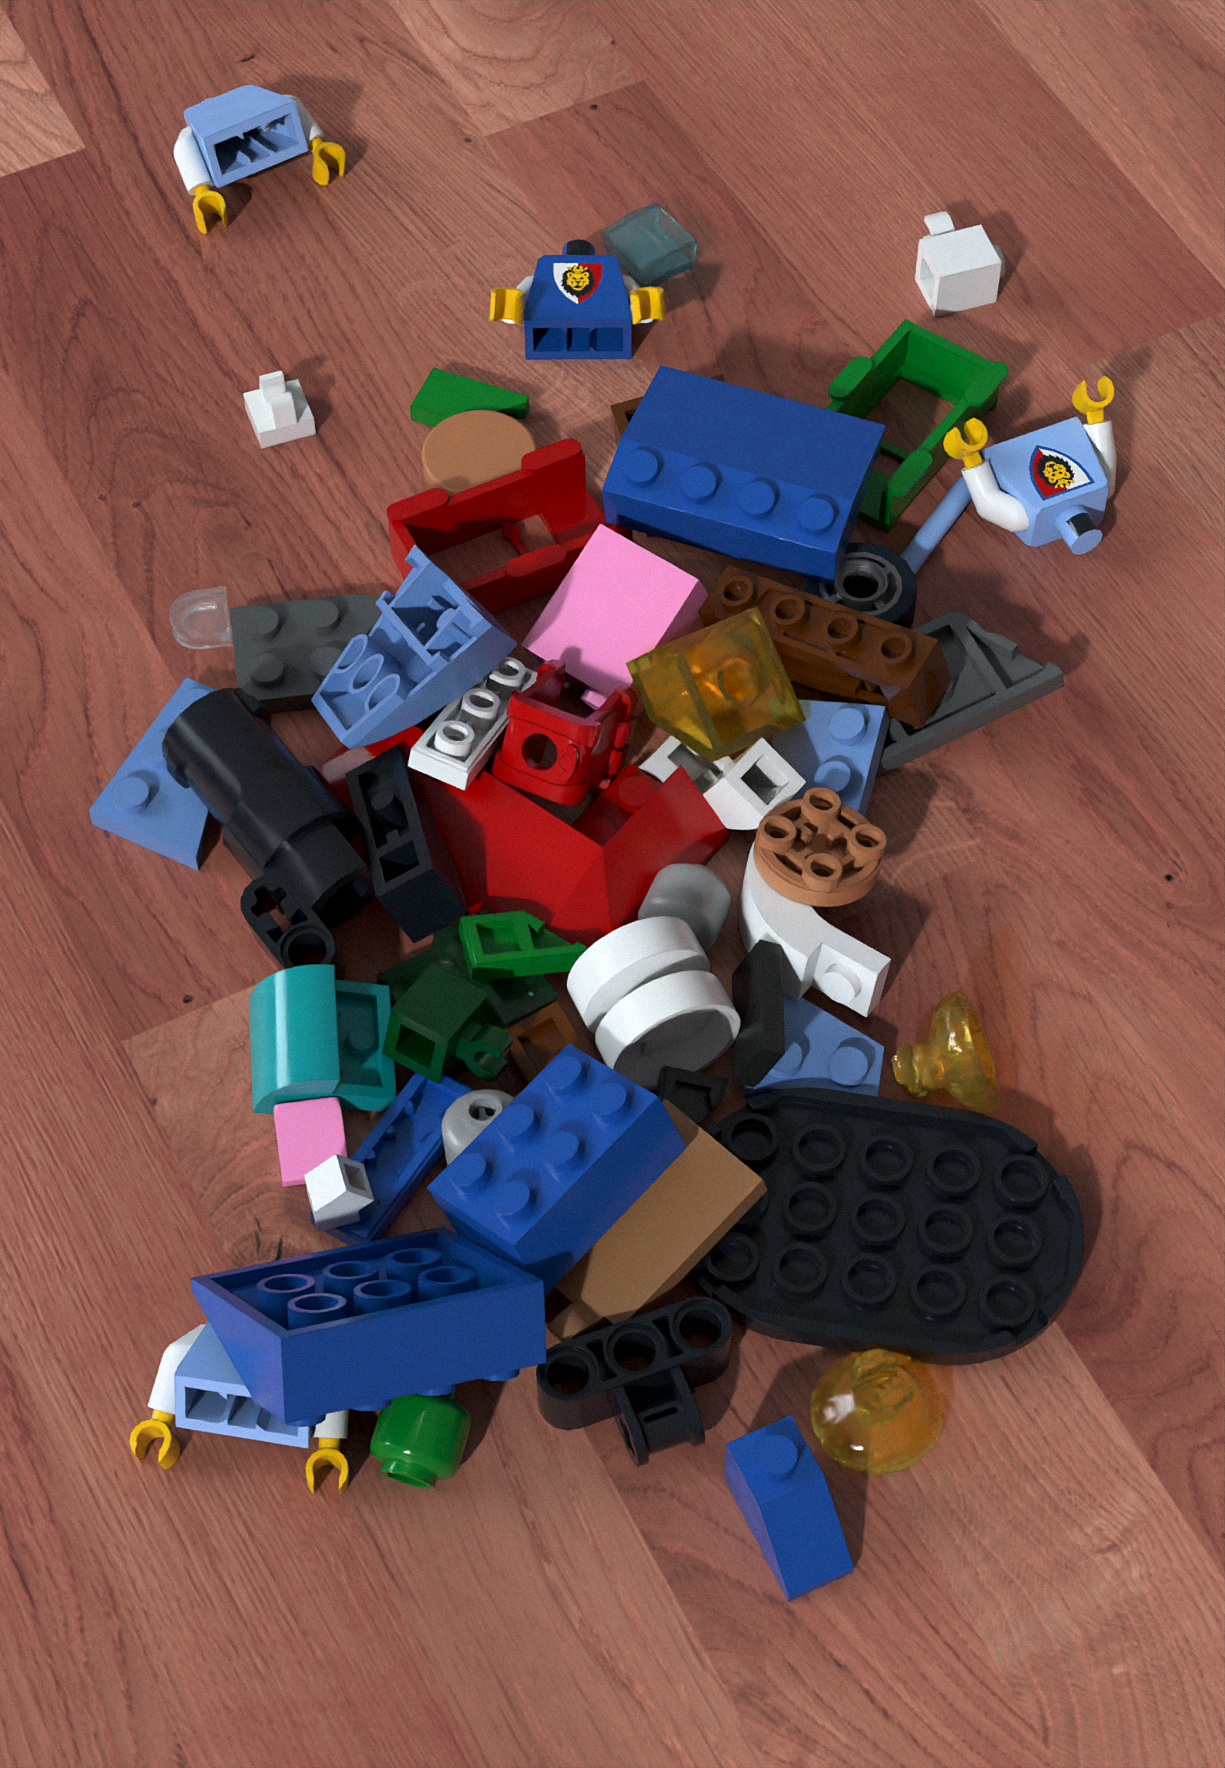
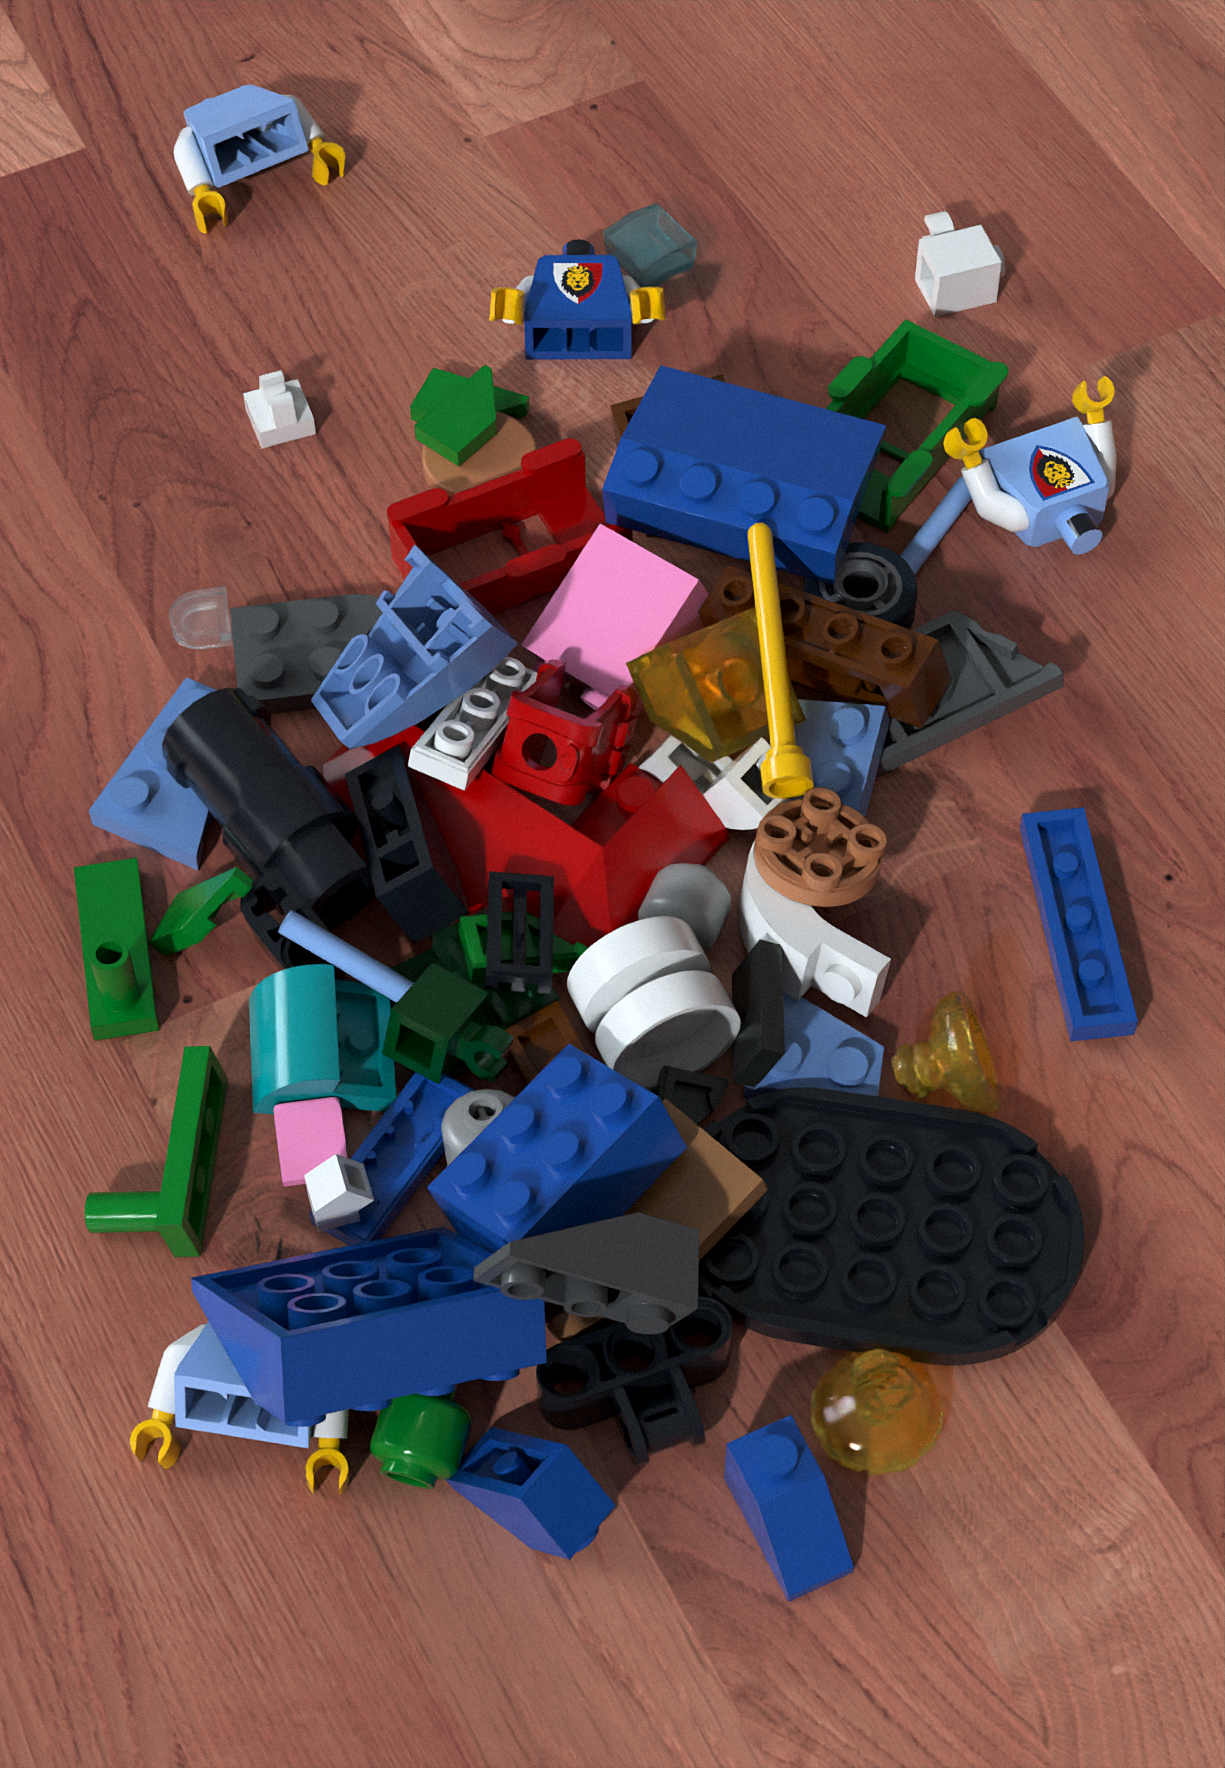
(115, 949): none -> green piece
(185, 1192): none -> green piece
(194, 910): none -> green tile
(344, 956): none -> light blue piece
(461, 420): none -> green tile
(518, 972): none -> black tile
(533, 1491): none -> blue slope
(613, 1268): none -> dark grey slope
(786, 769): none -> yellow piece
(1078, 925): none -> blue plate

